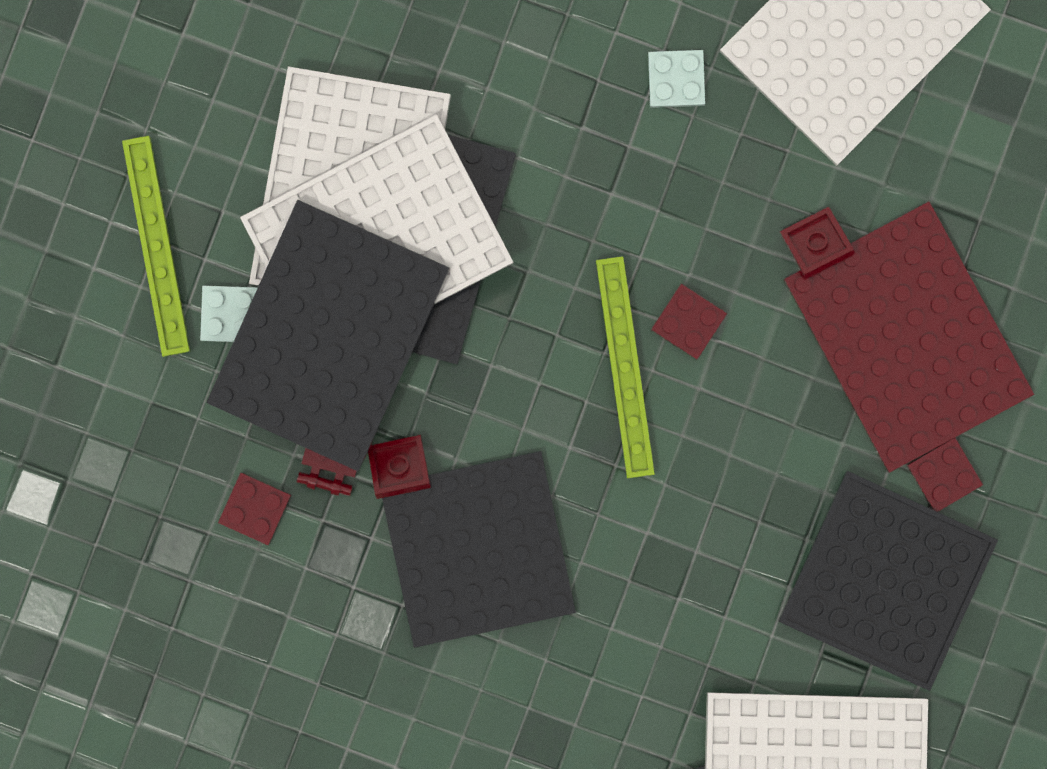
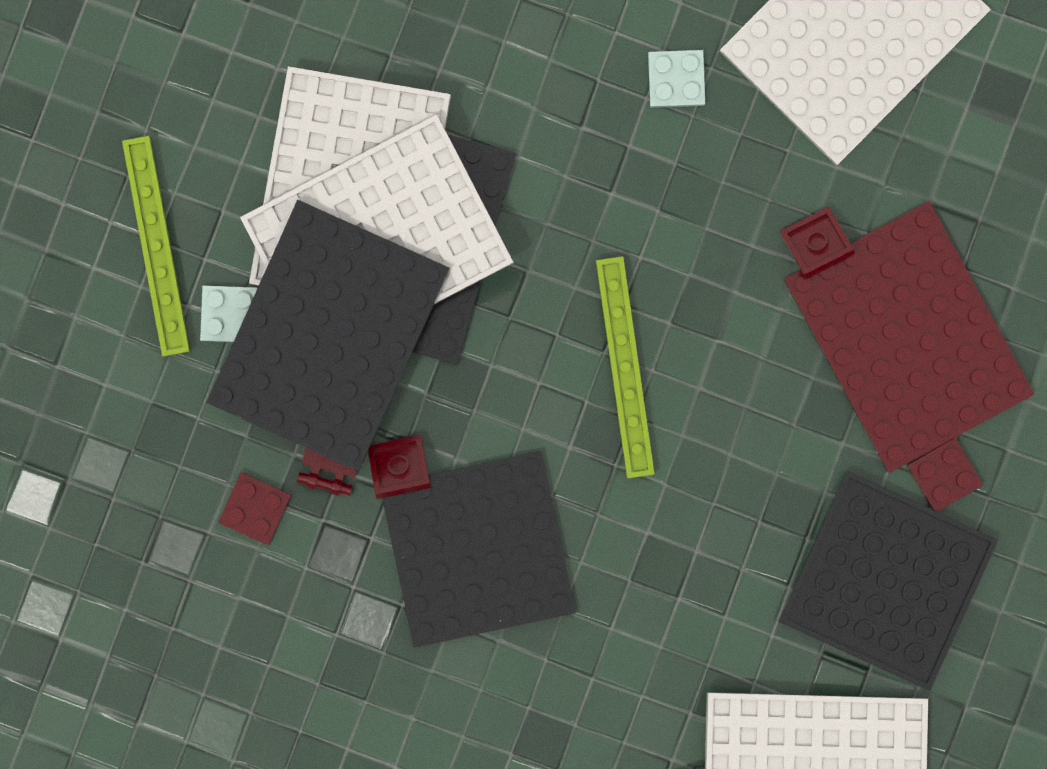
(689, 321): dark red plate -> none

